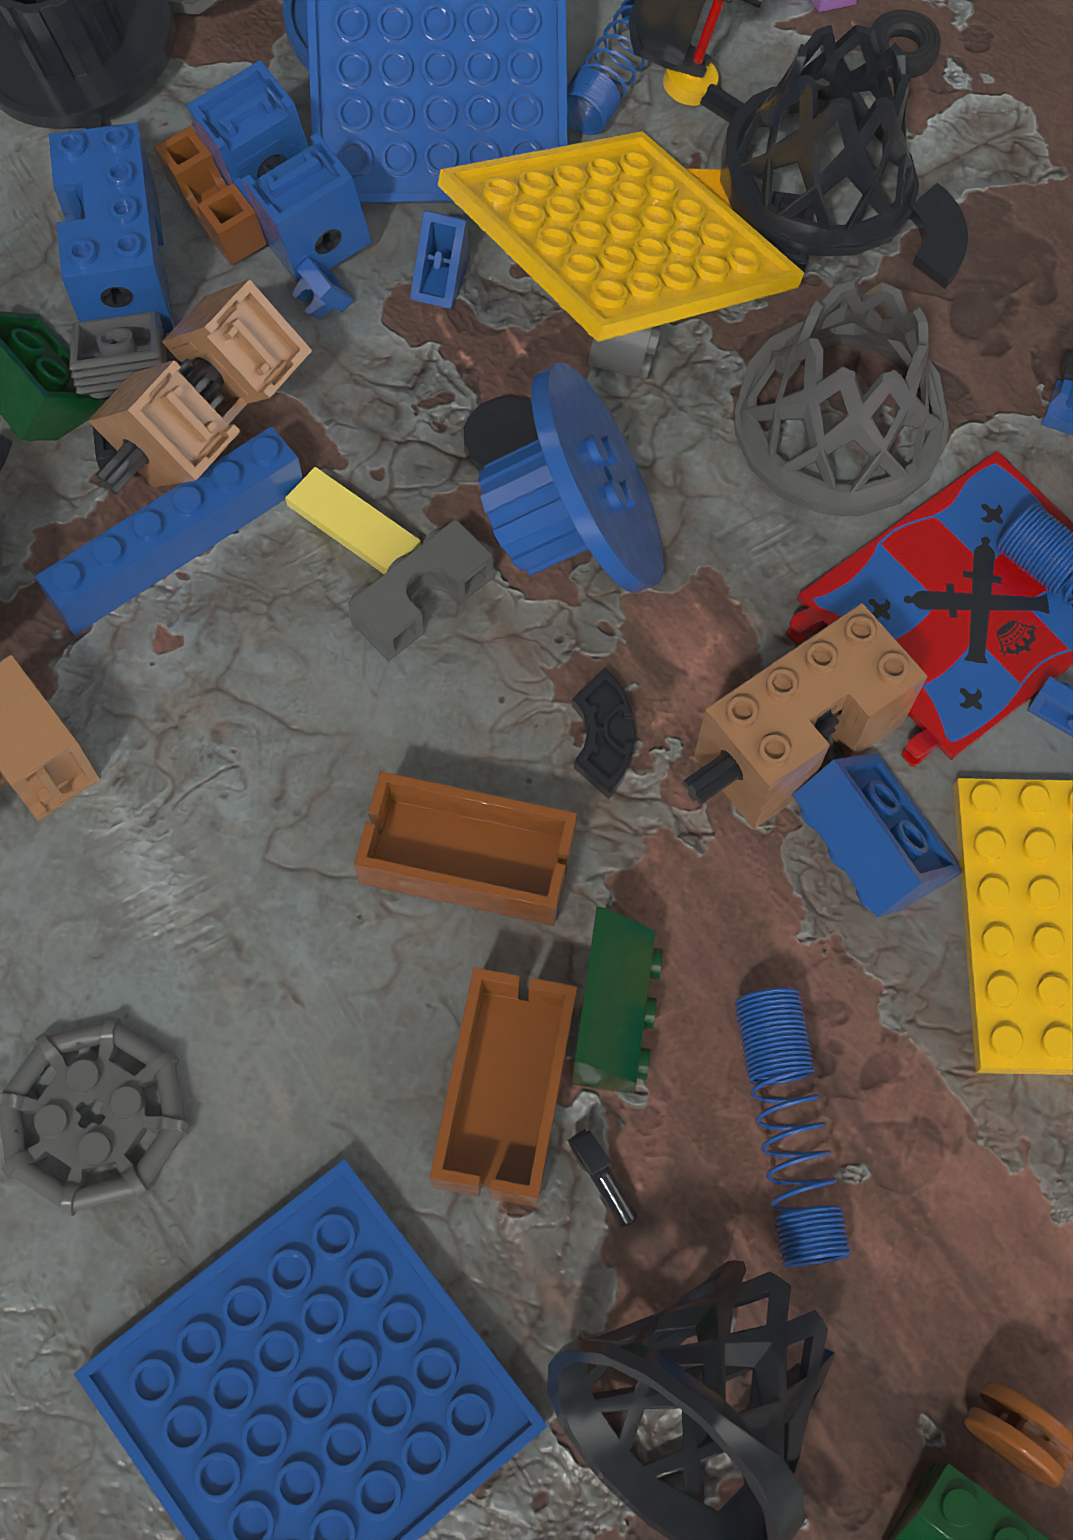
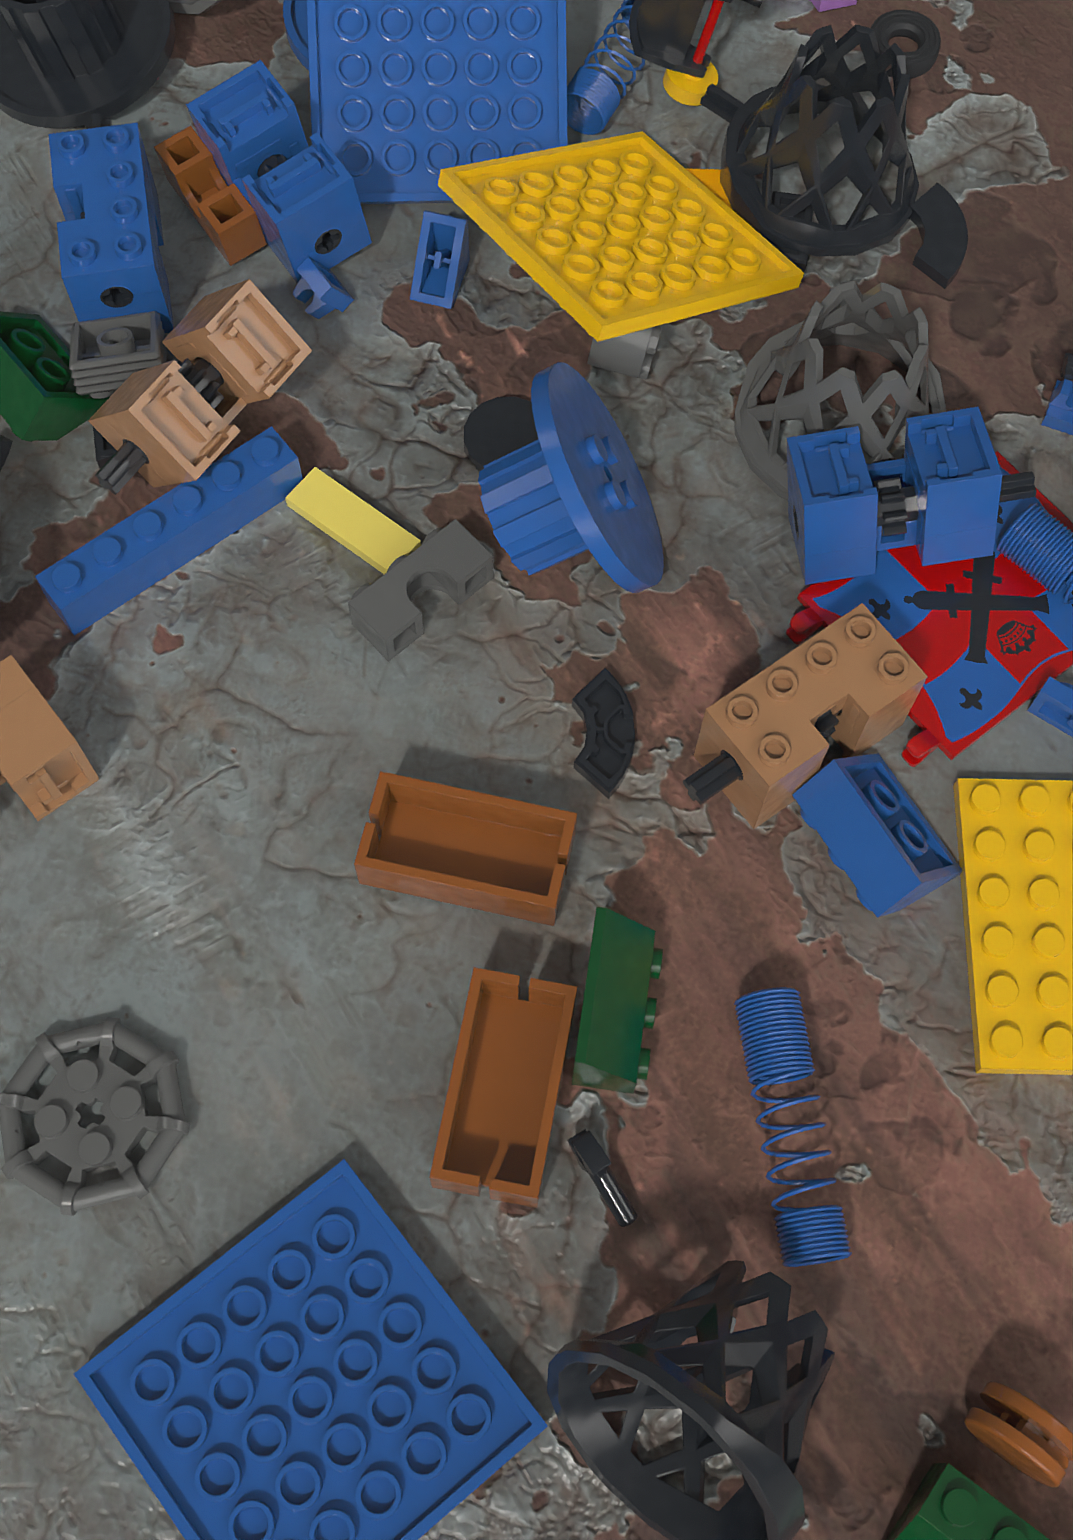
(934, 498): none -> blue piece

